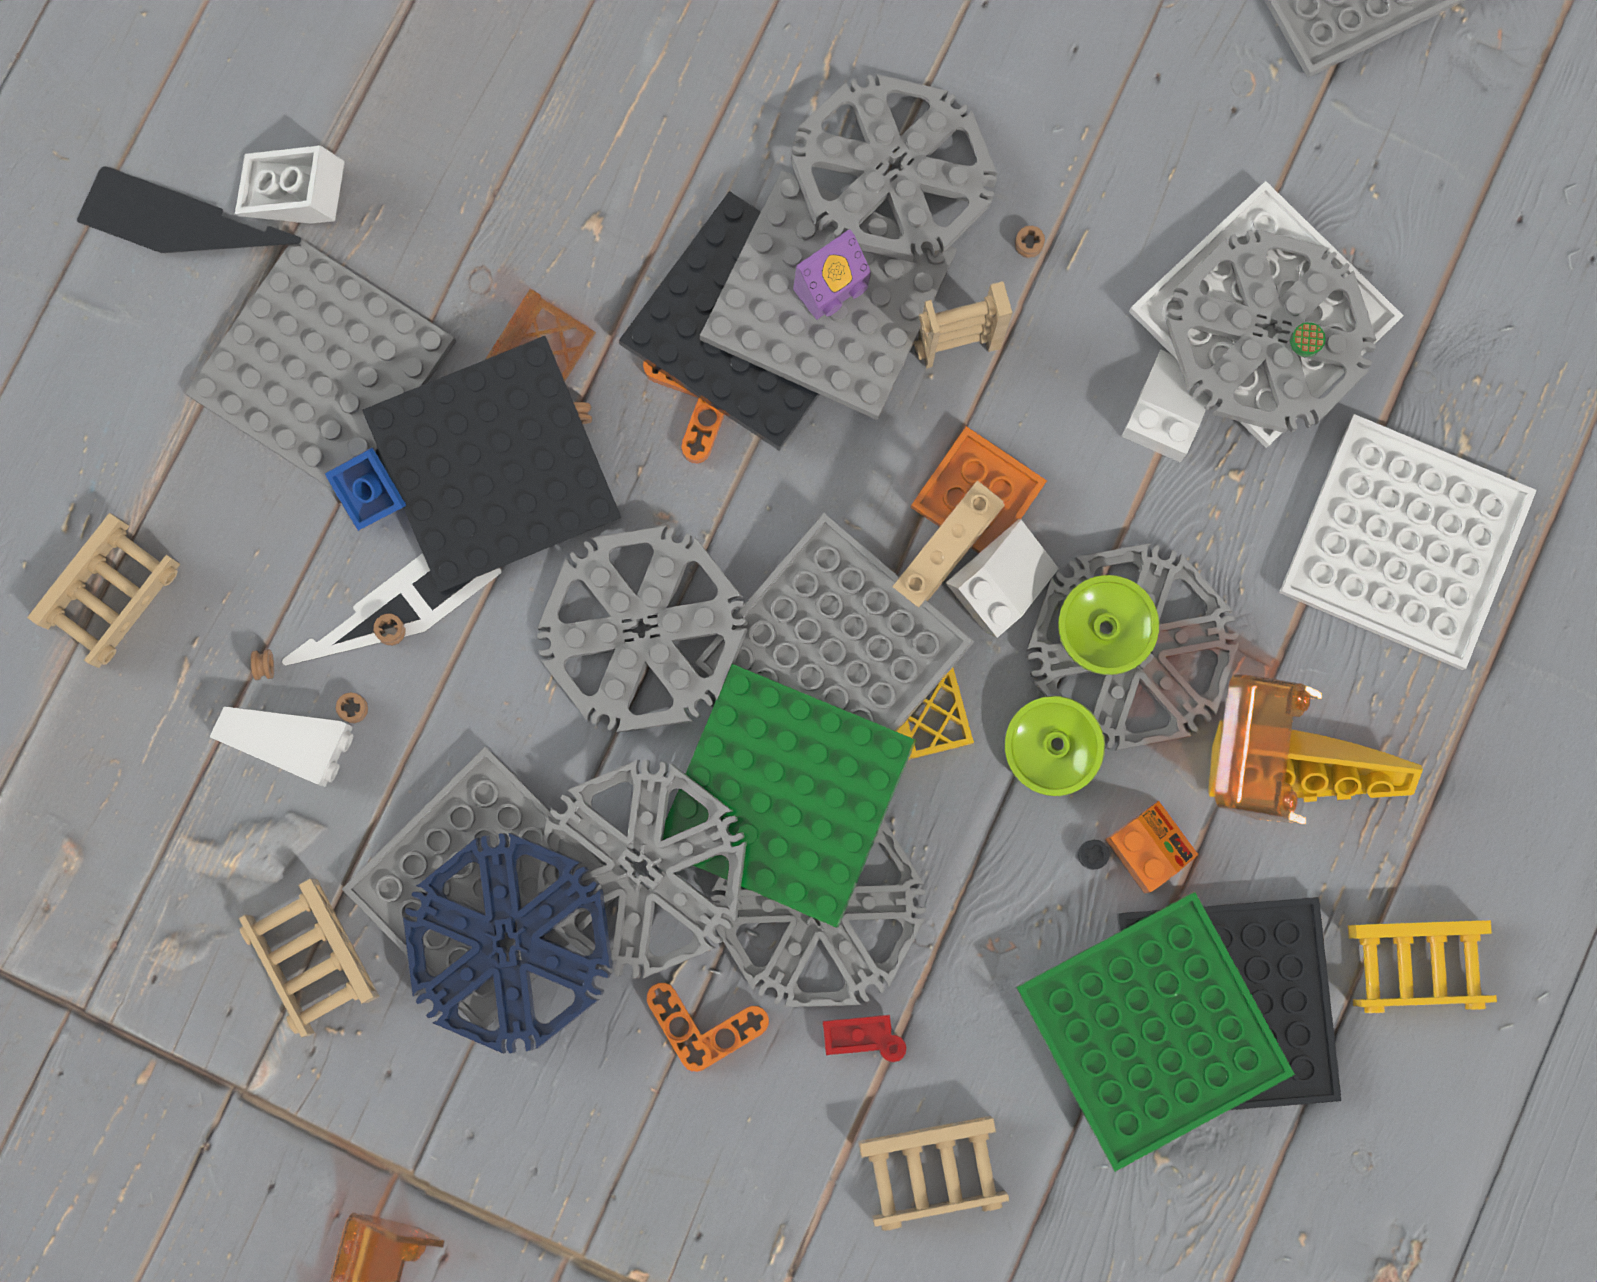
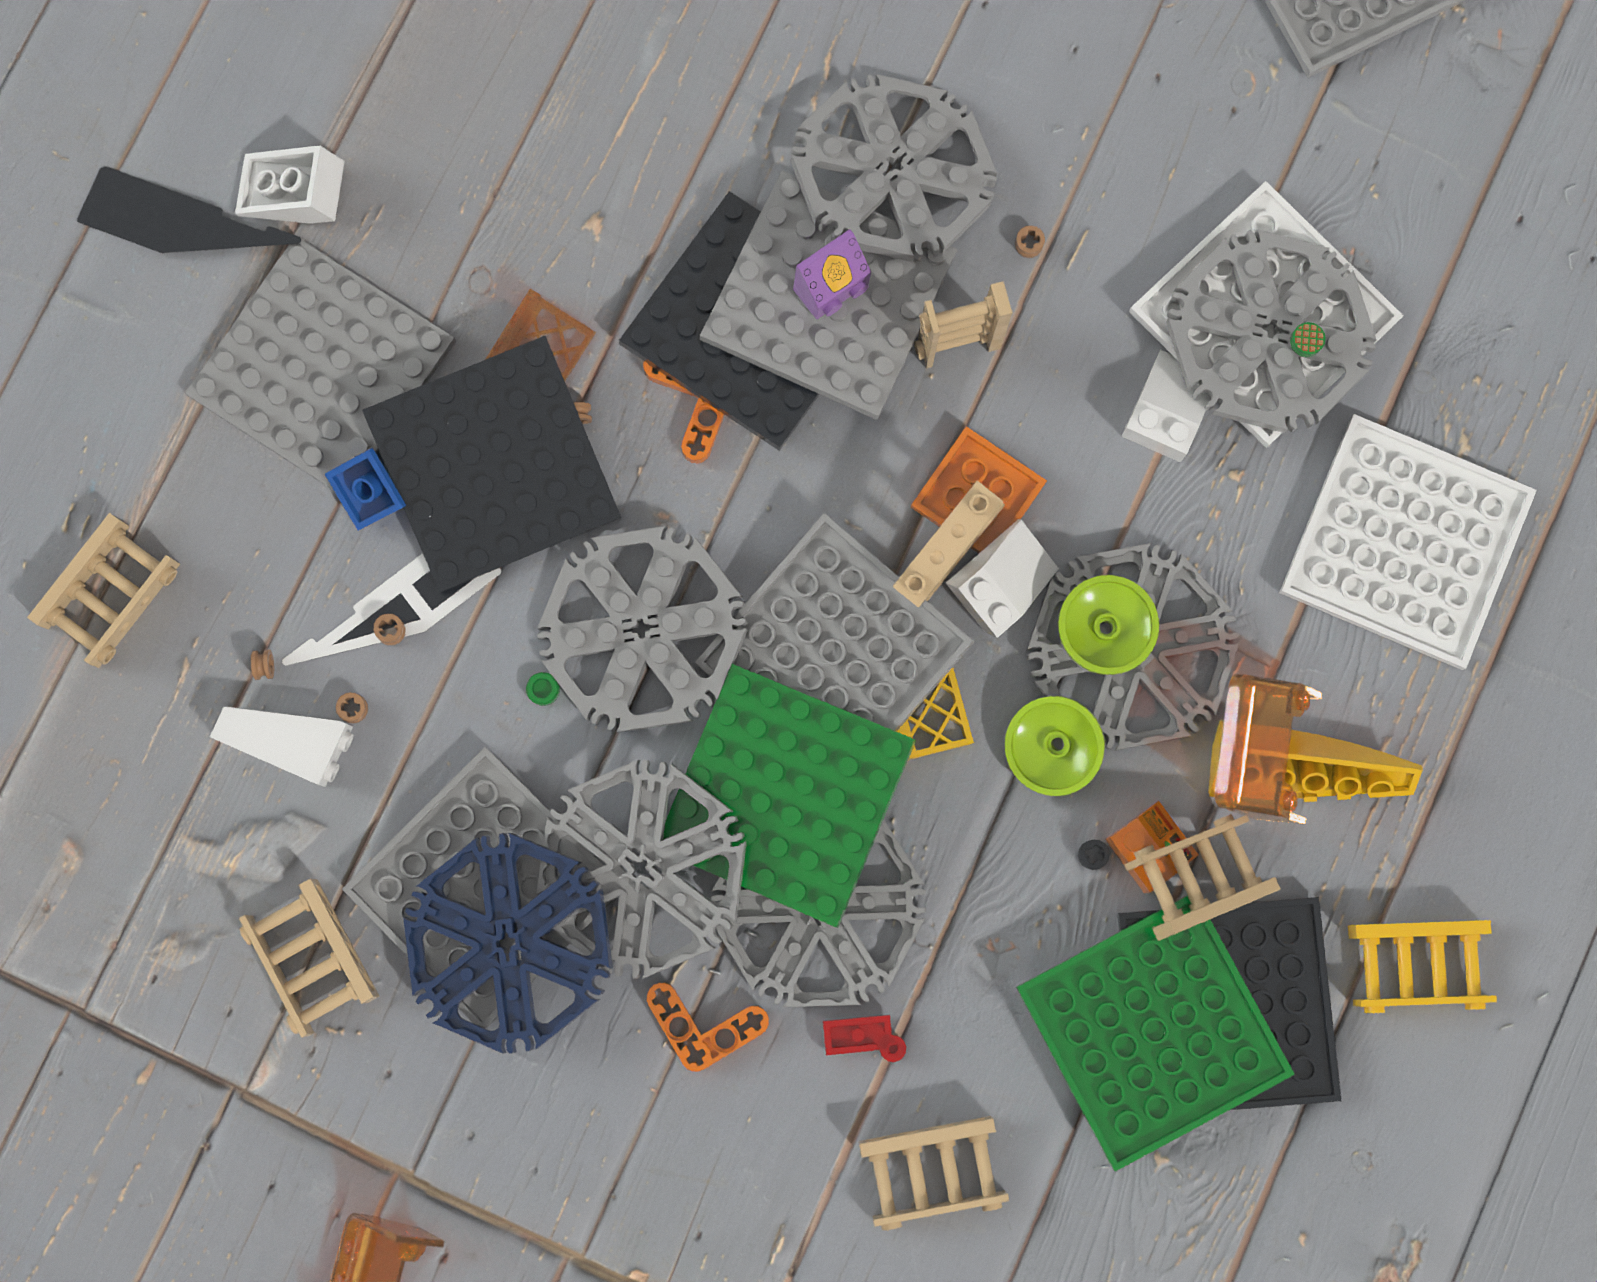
(542, 689): none -> green tile
(1201, 908): none -> tan fence

